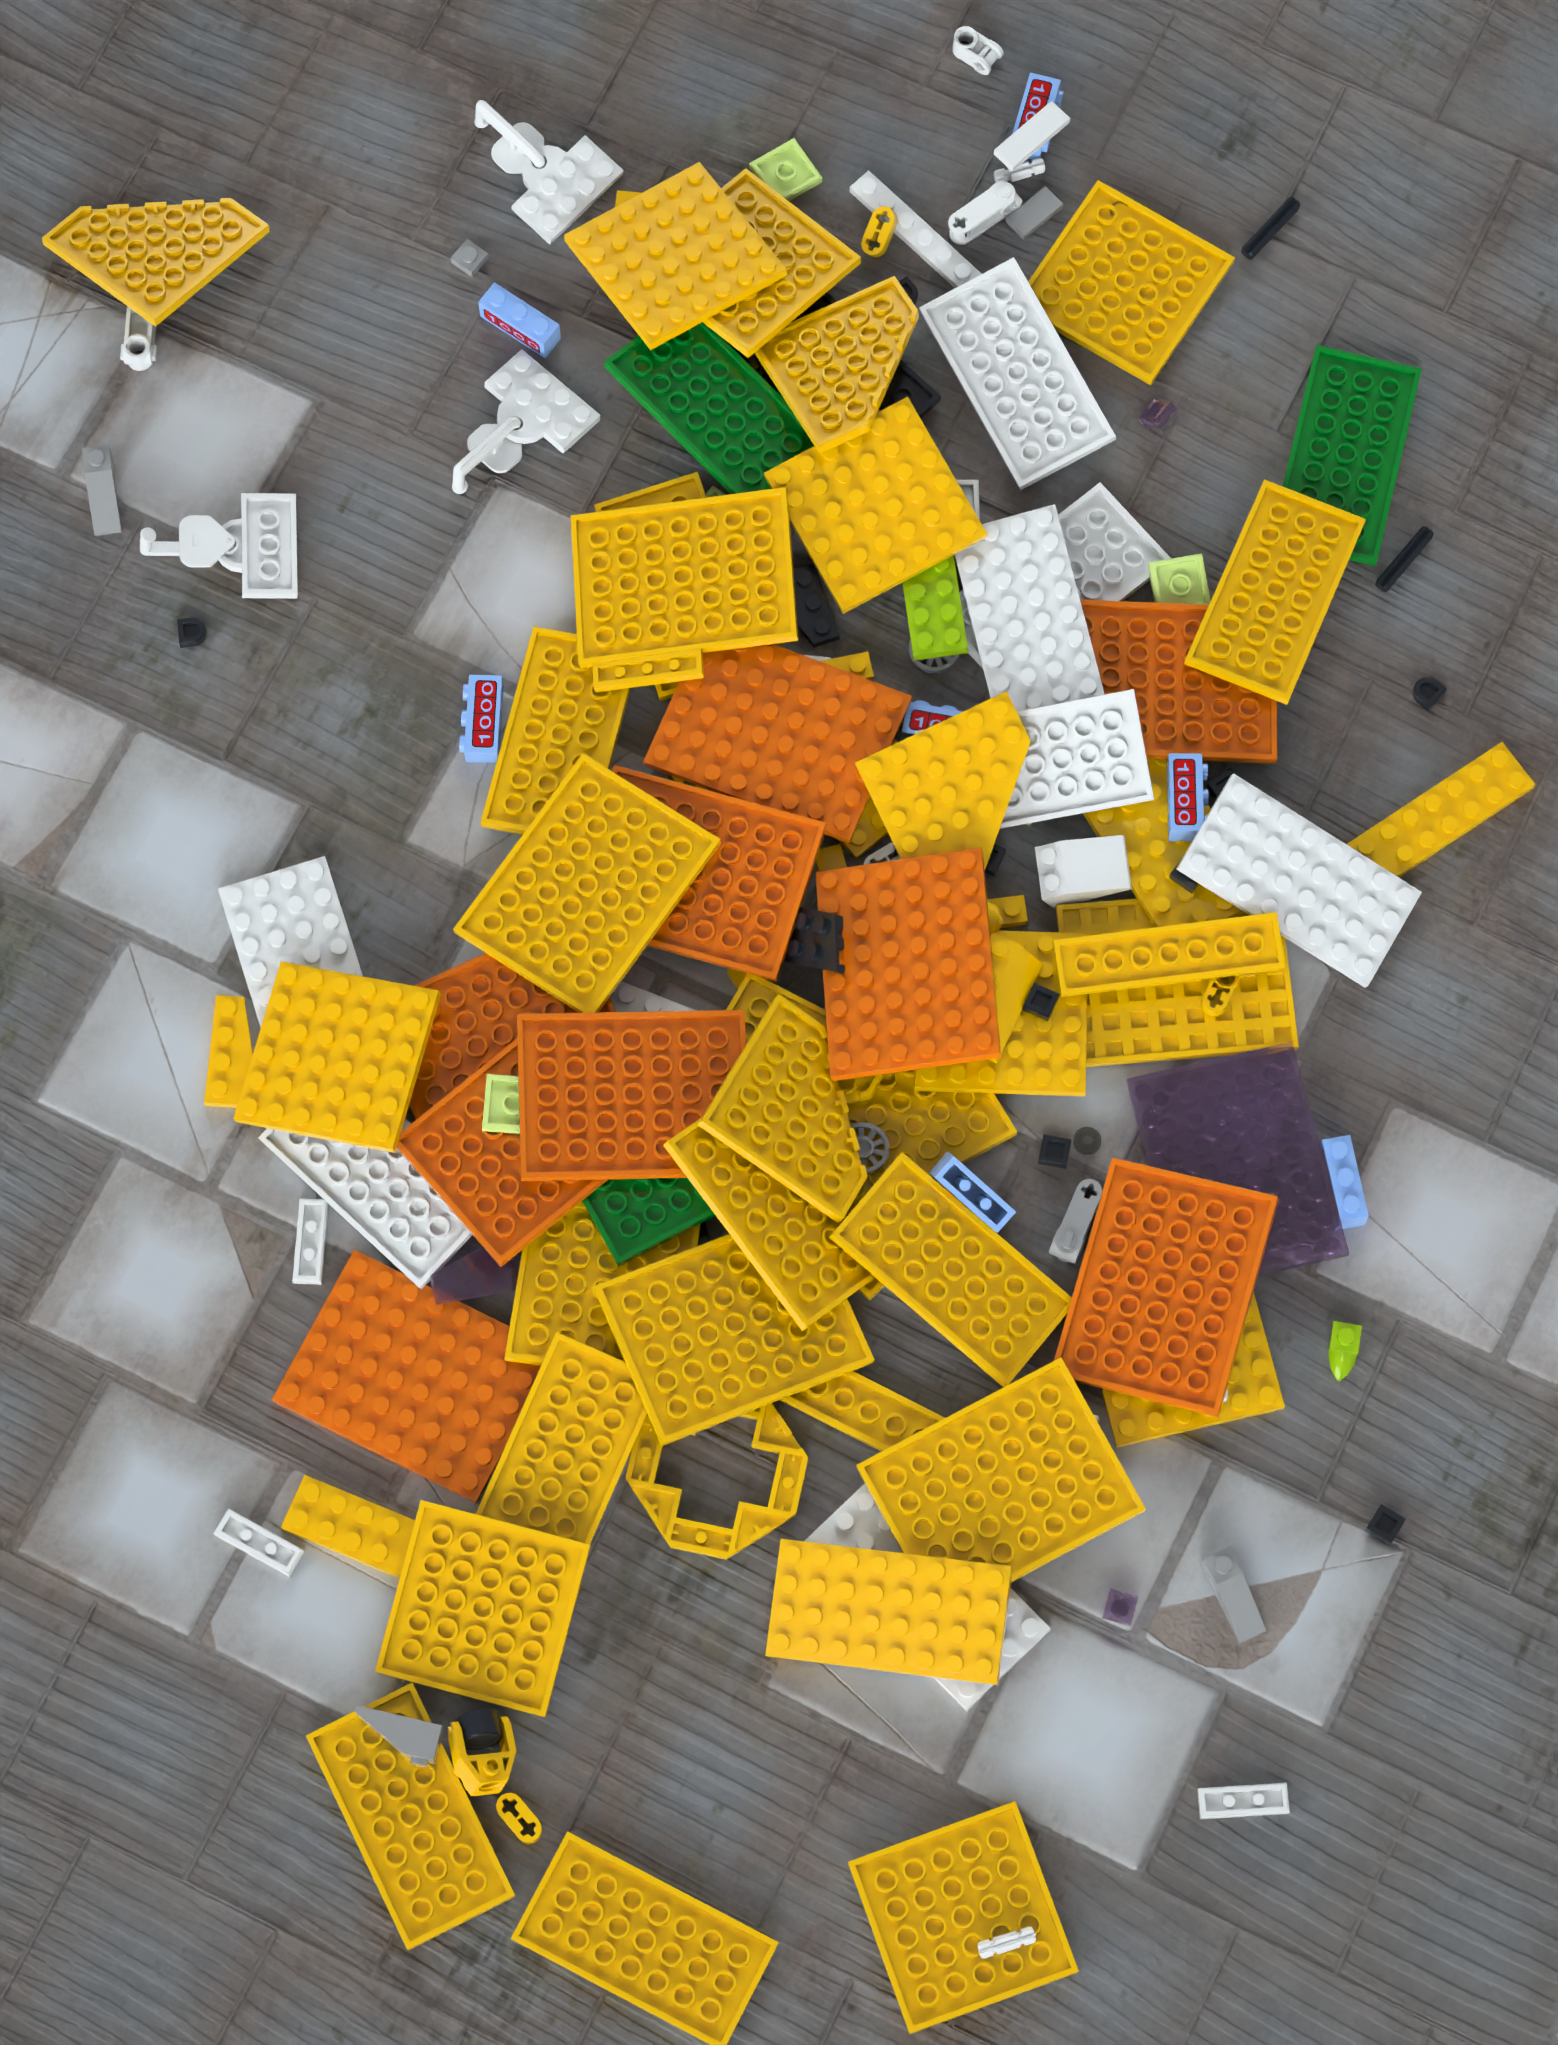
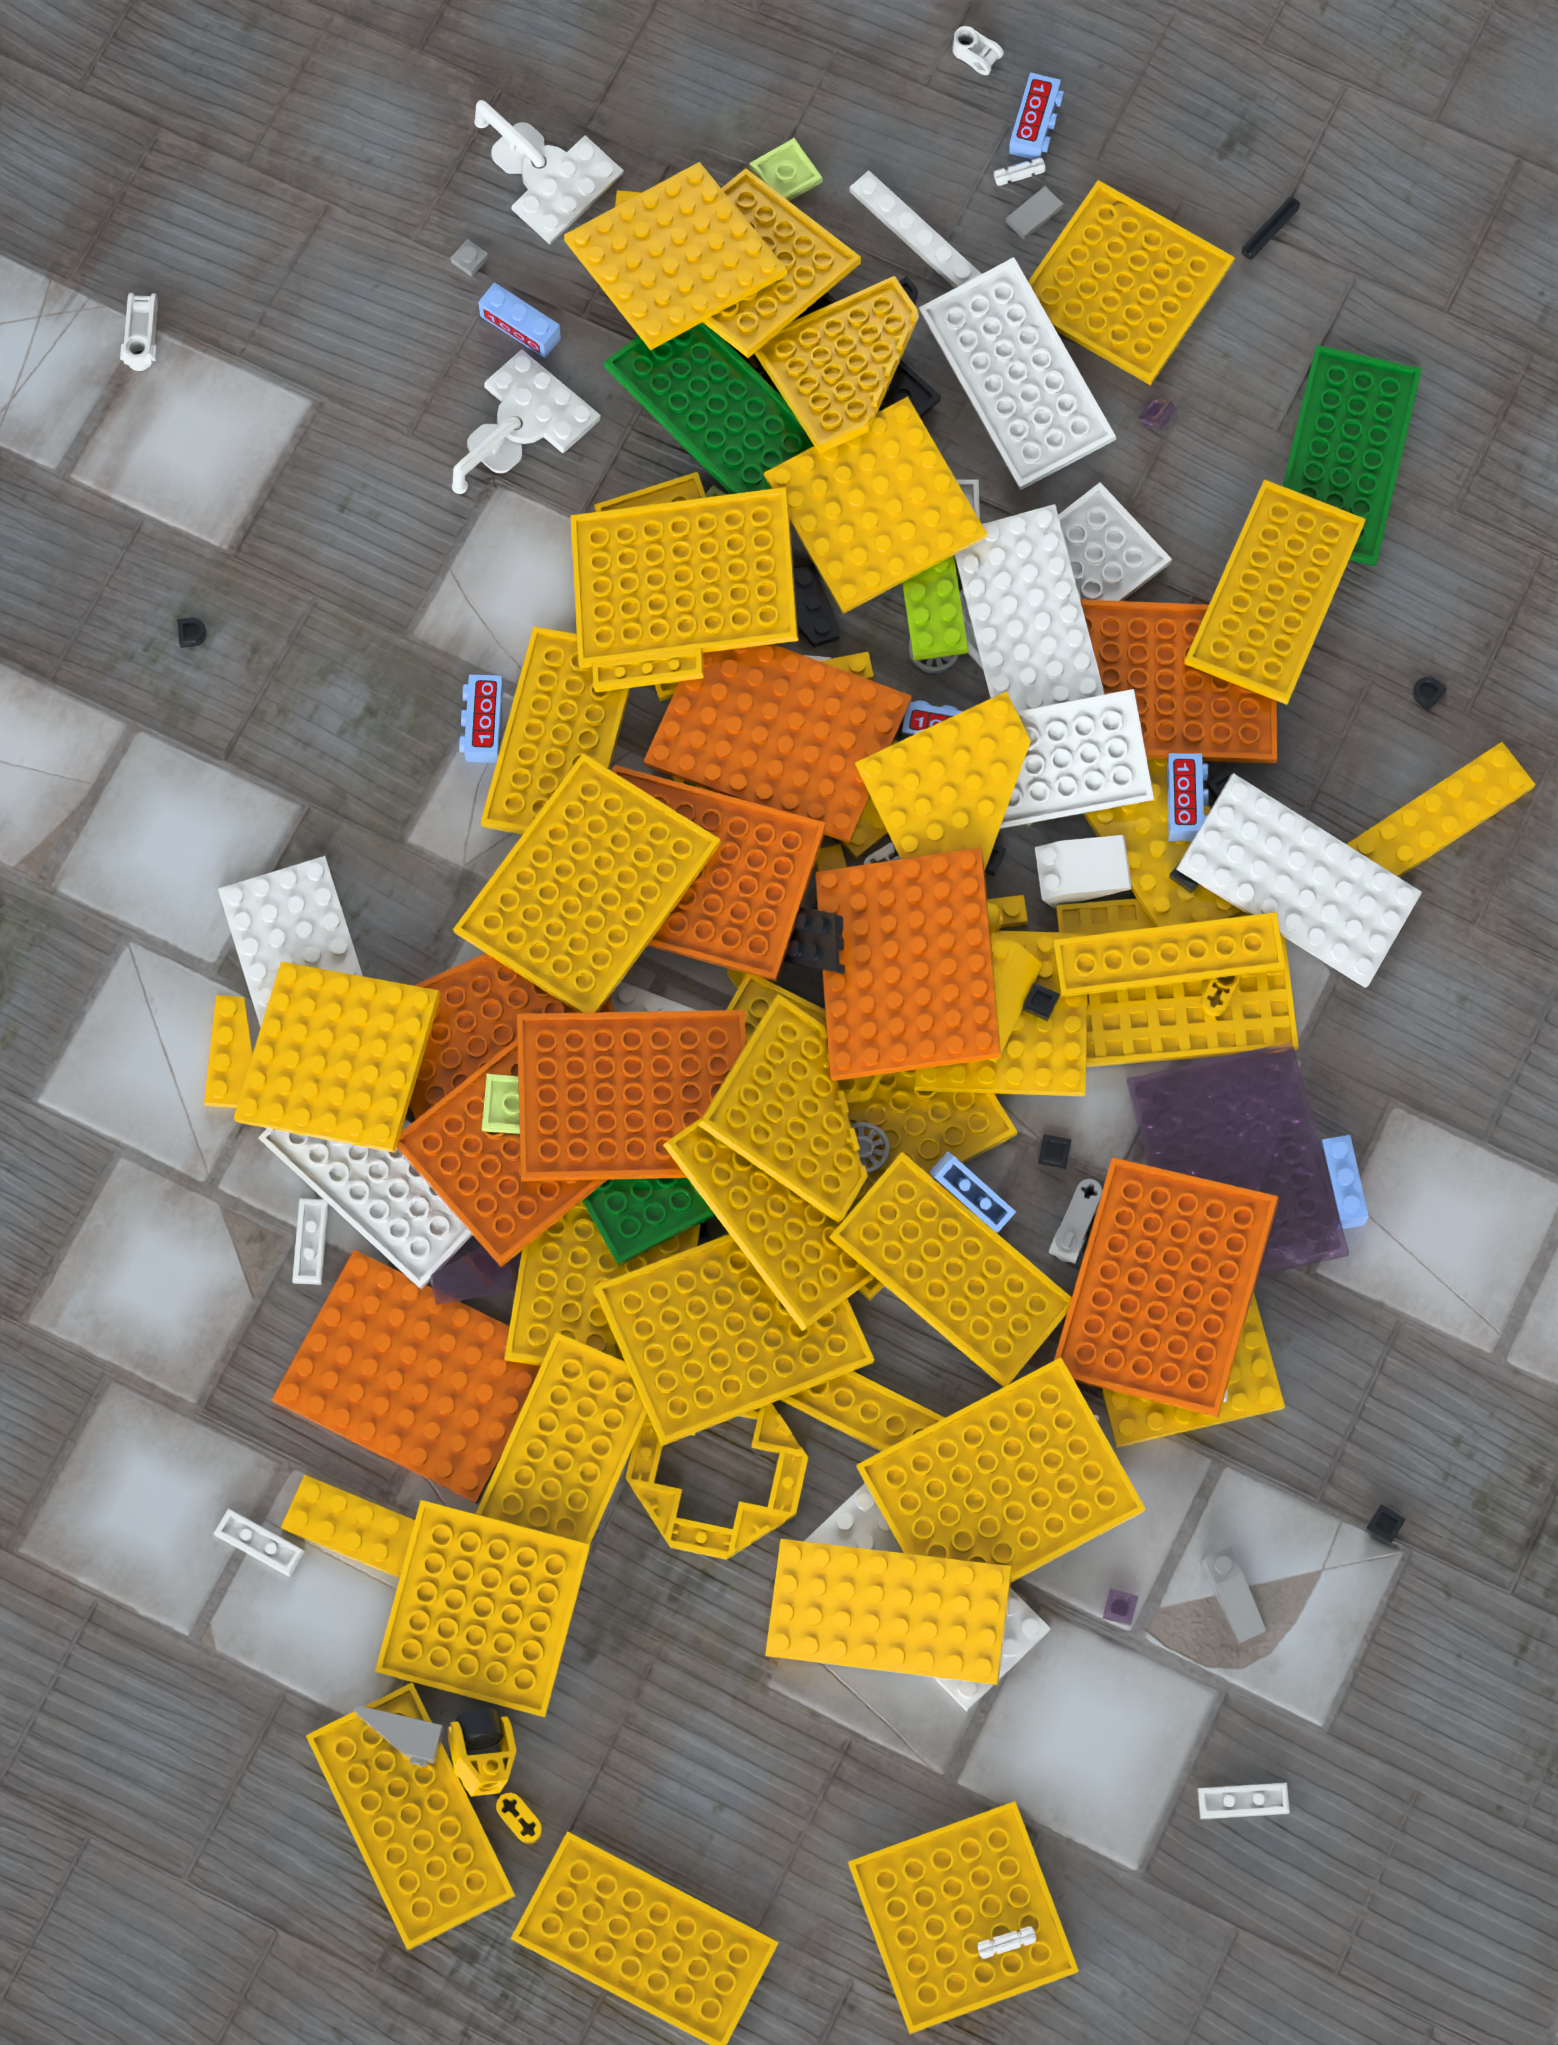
(102, 489): light grey slope -> none
(155, 252): yellow plate -> none
(263, 542): white plate -> none
(873, 230): yellow beam -> none
(983, 212): white piece -> none
(1031, 136): white tile -> none
(1087, 1149): clear smoke plate -> none
(1179, 580): yellowish green tile -> none
(1343, 1348): lime plate -> none
(1404, 559): black axle -> none

